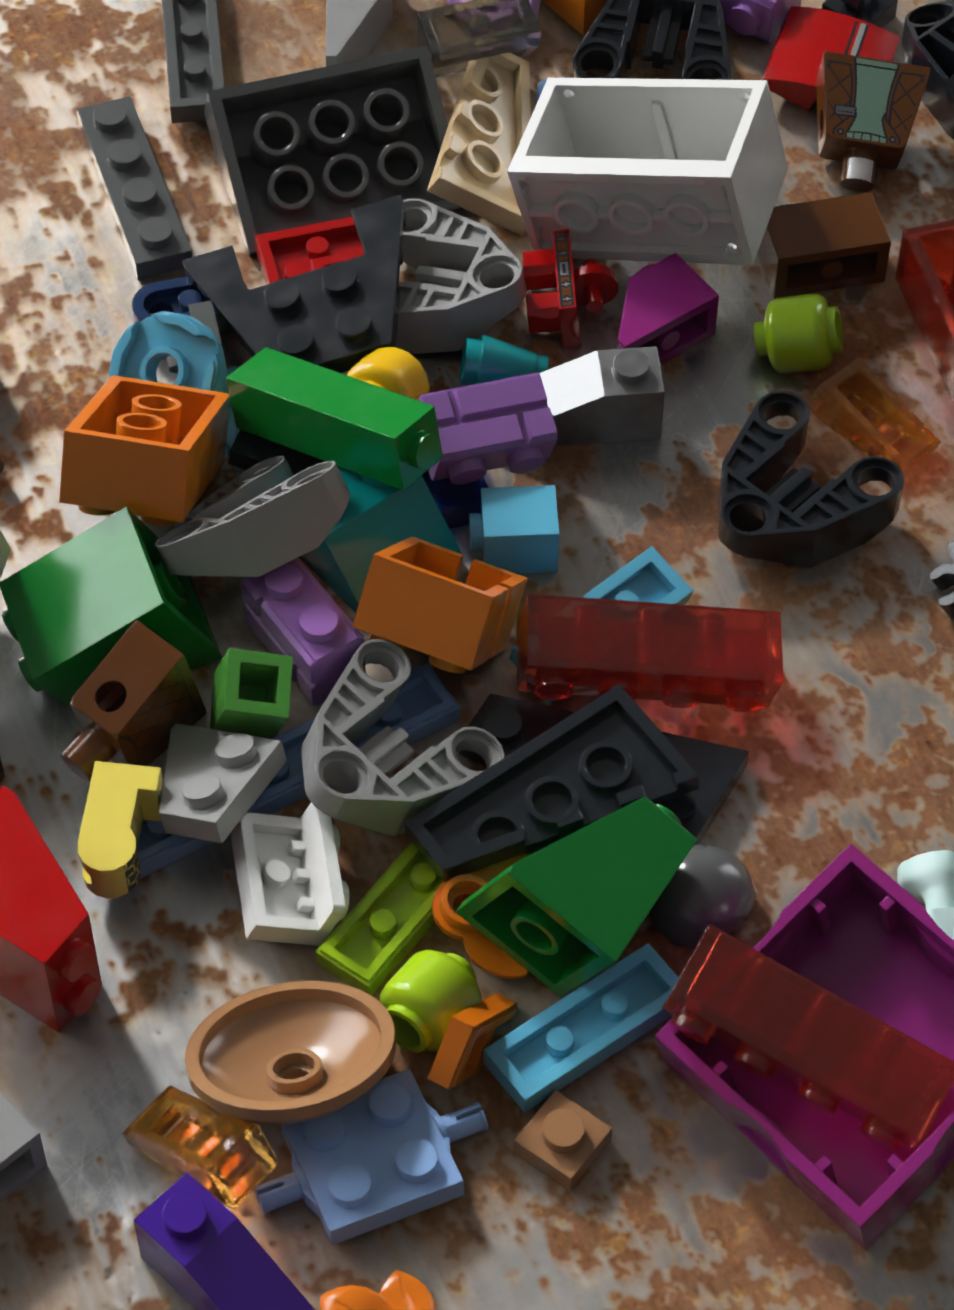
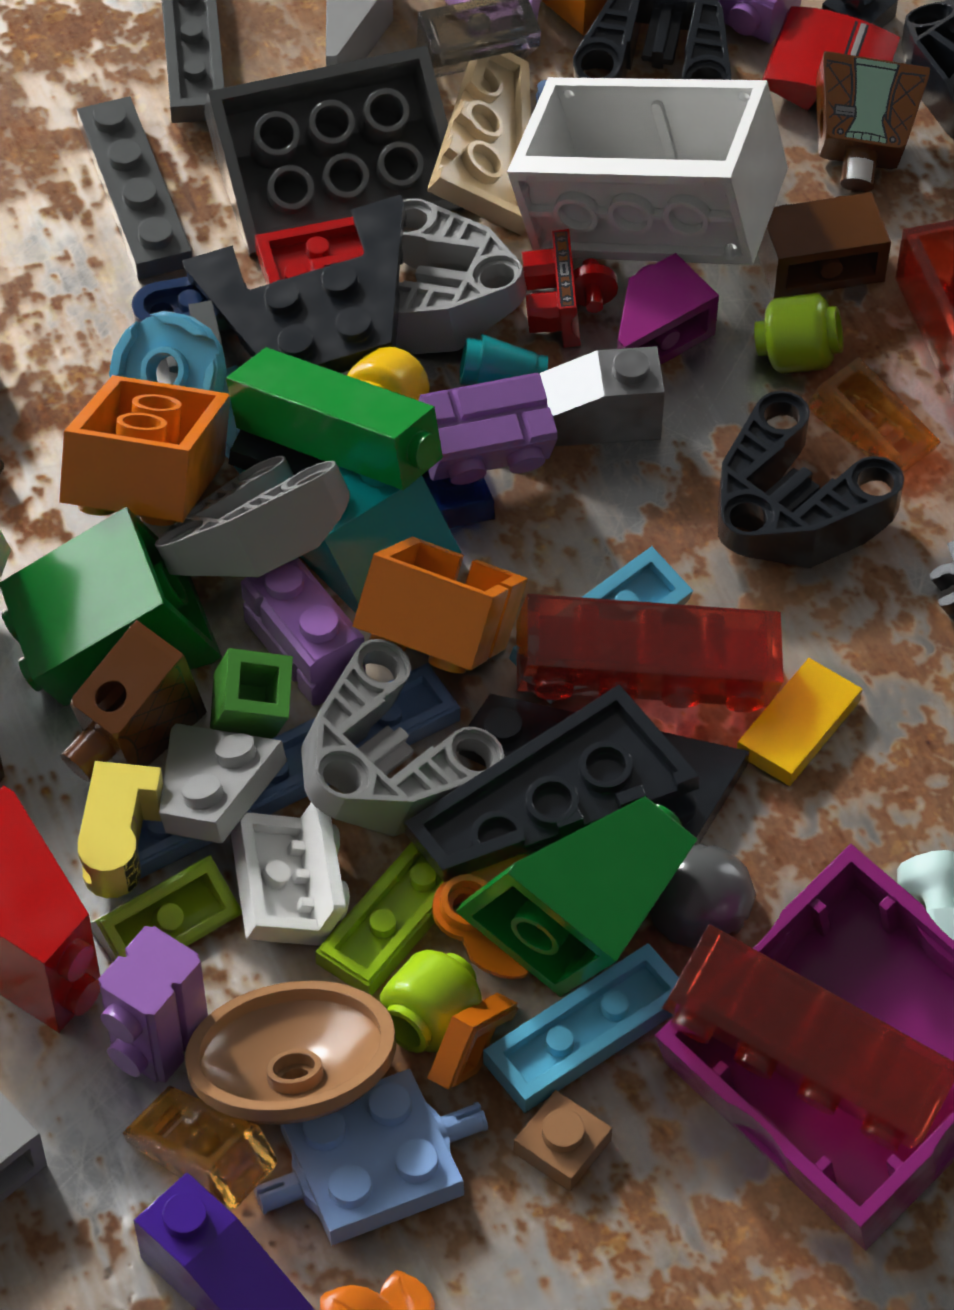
(152, 1004): none -> medium lavender brick
(180, 906): none -> lime slope
(517, 528): medium azure brick -> none
(799, 721): none -> yellow tile

